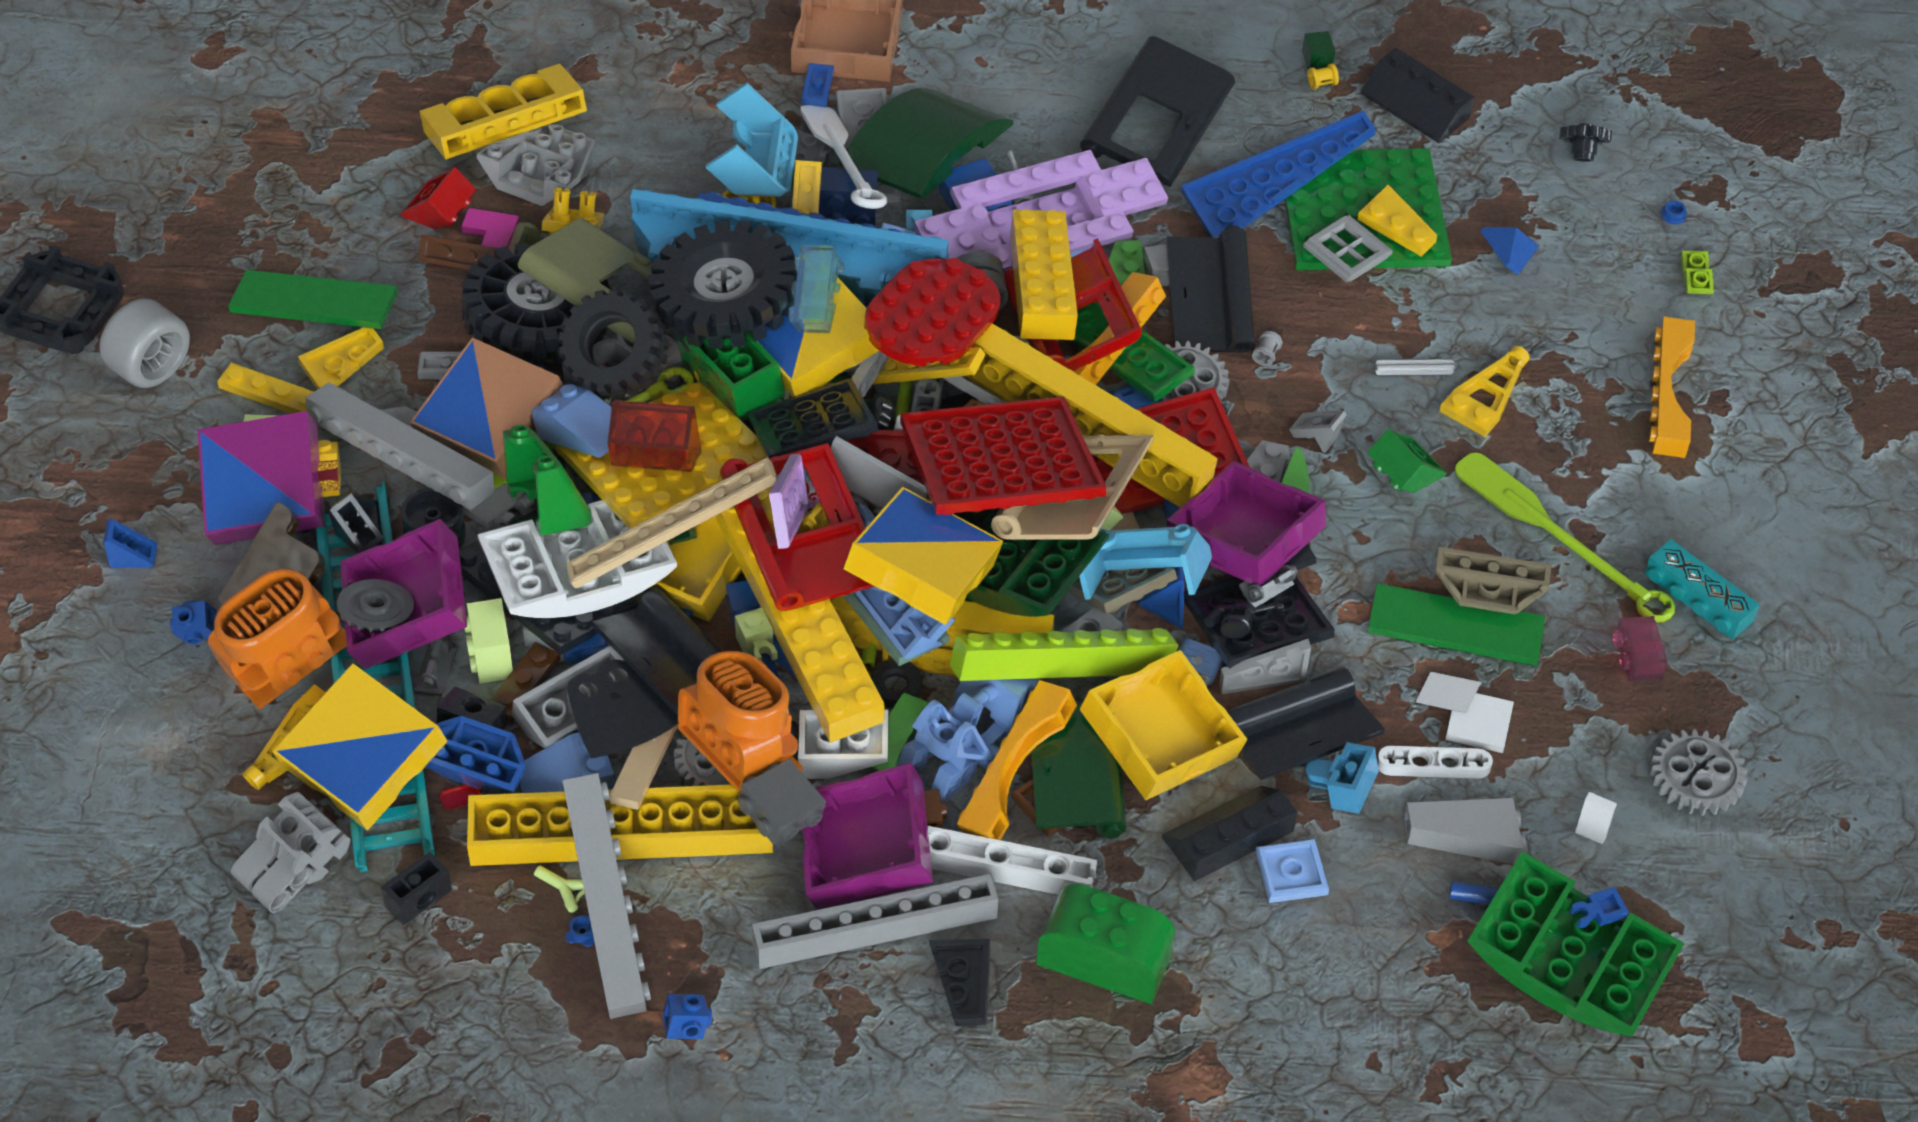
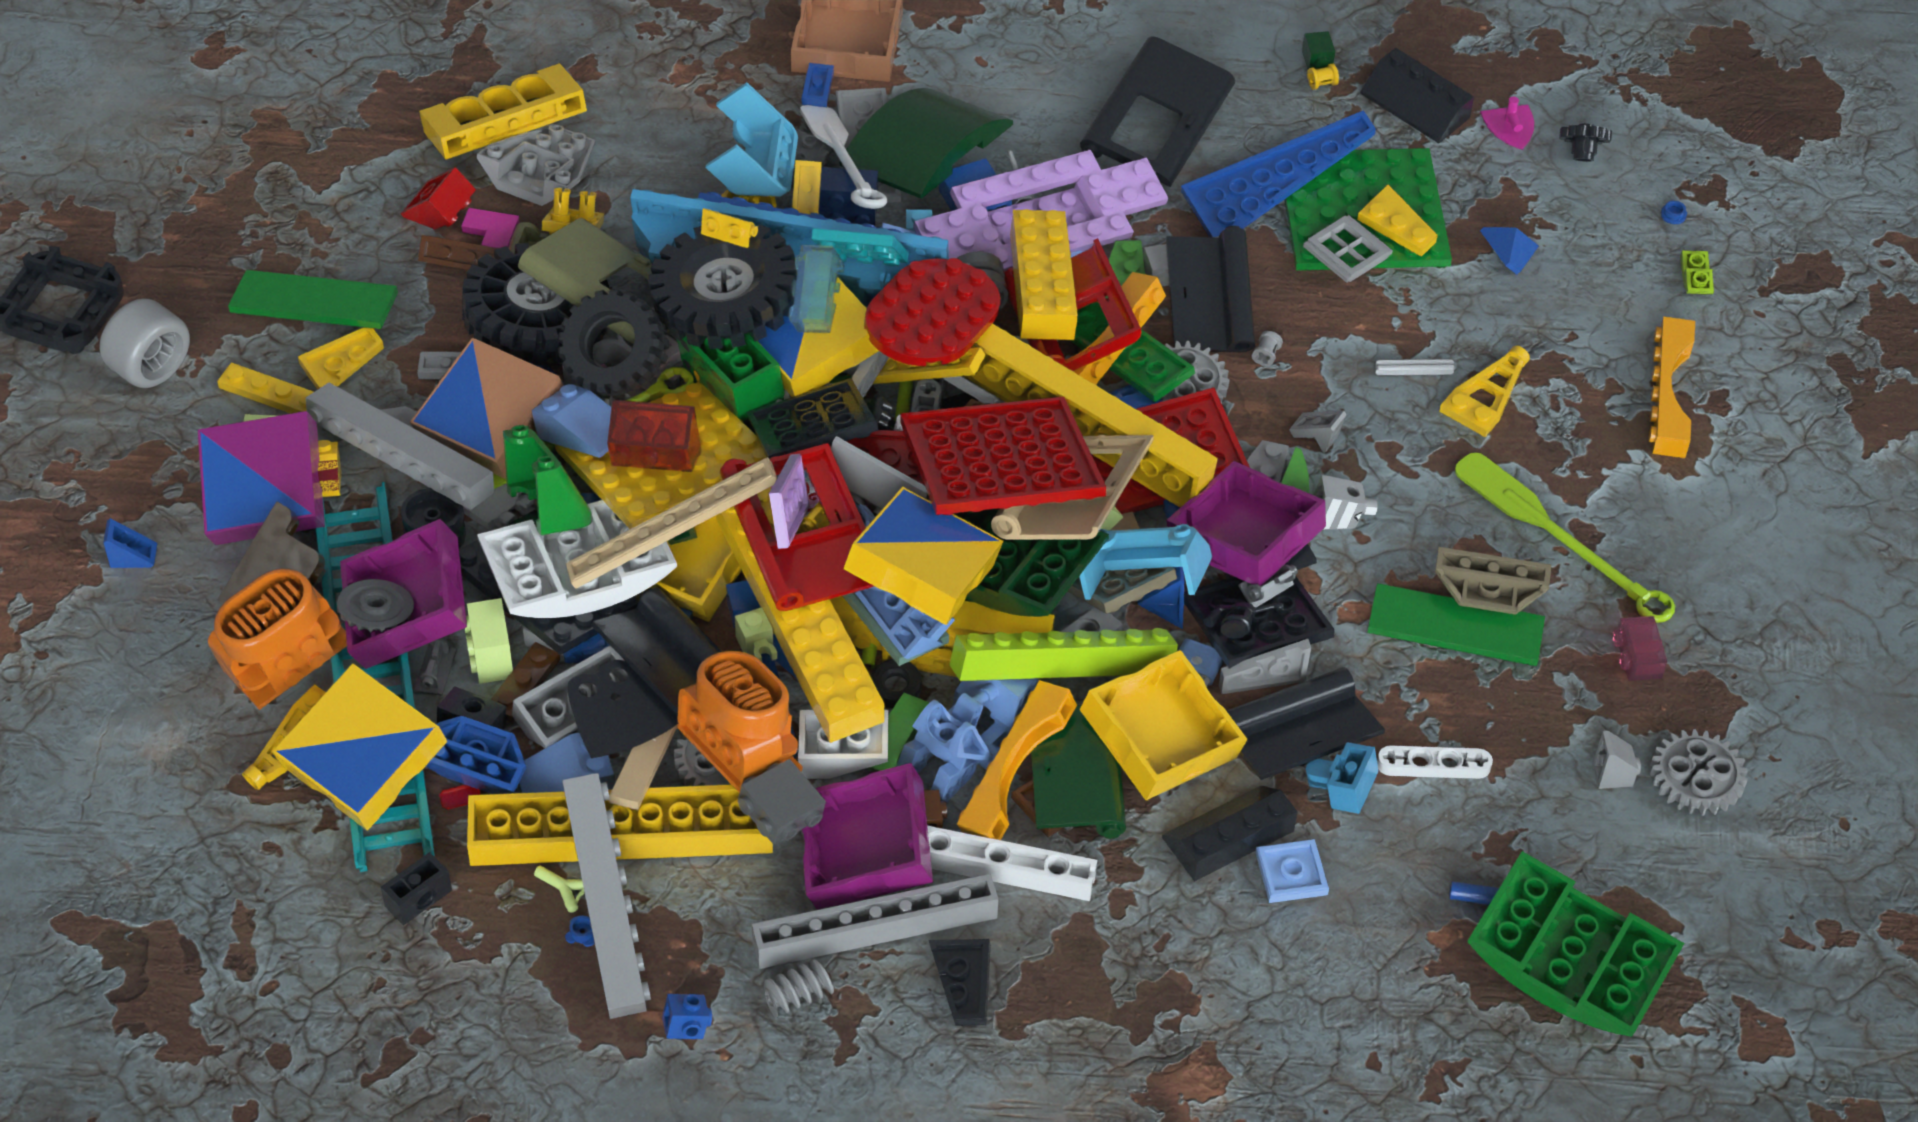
(193, 621): blue brick -> none
(281, 860): light grey connector -> none
(357, 522): black slope -> none
(727, 228): none -> yellow hinge
(796, 986): none -> light grey piece
(863, 246): none -> teal plate
(1107, 942): green brick -> none
(1344, 502): none -> light grey torso
(1404, 462): green slope -> none
(1448, 692): white sticker -> none
(1467, 827): light grey slope -> none
(1483, 724): white tile -> none
(1511, 124): none -> dark pink shield
(1596, 818): white tile -> none
(1602, 906): blue plate -> none
(1615, 762): none -> light grey slope
(1701, 589): teal brick -> none

